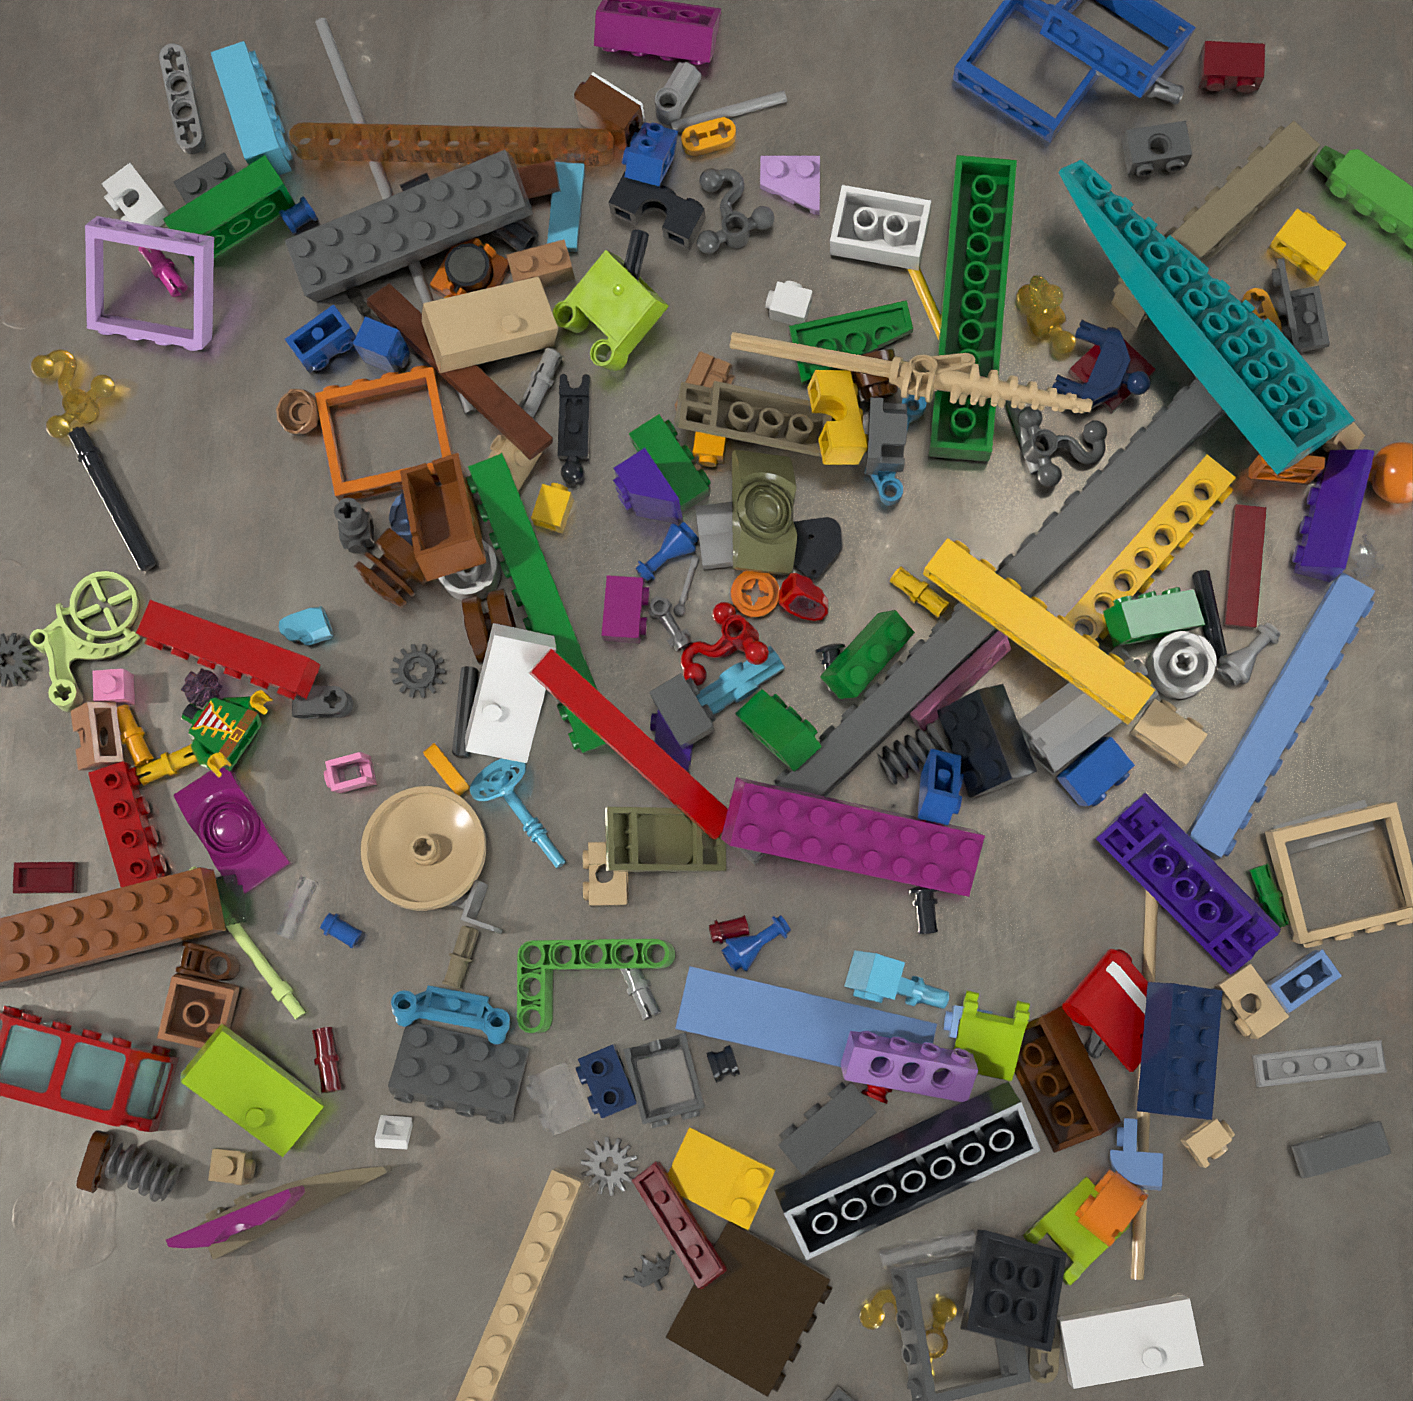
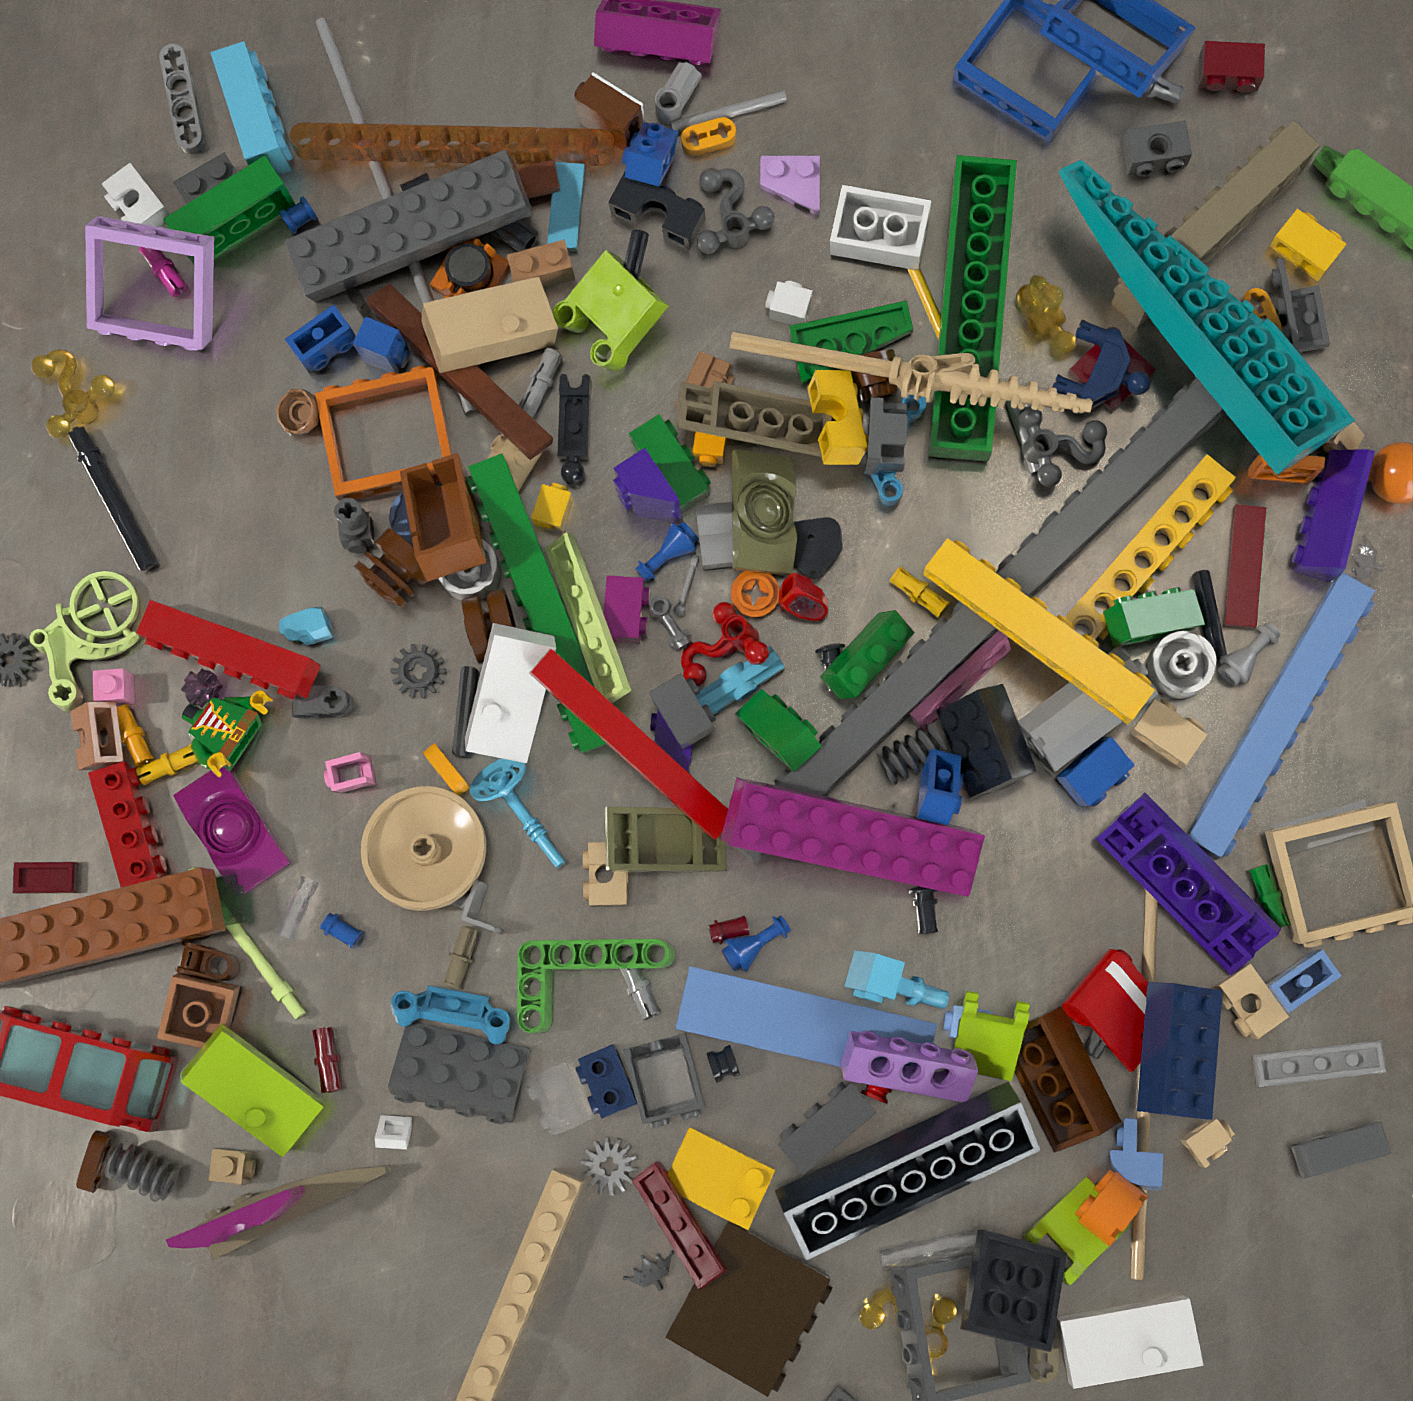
(587, 618): none -> yellowish green plate

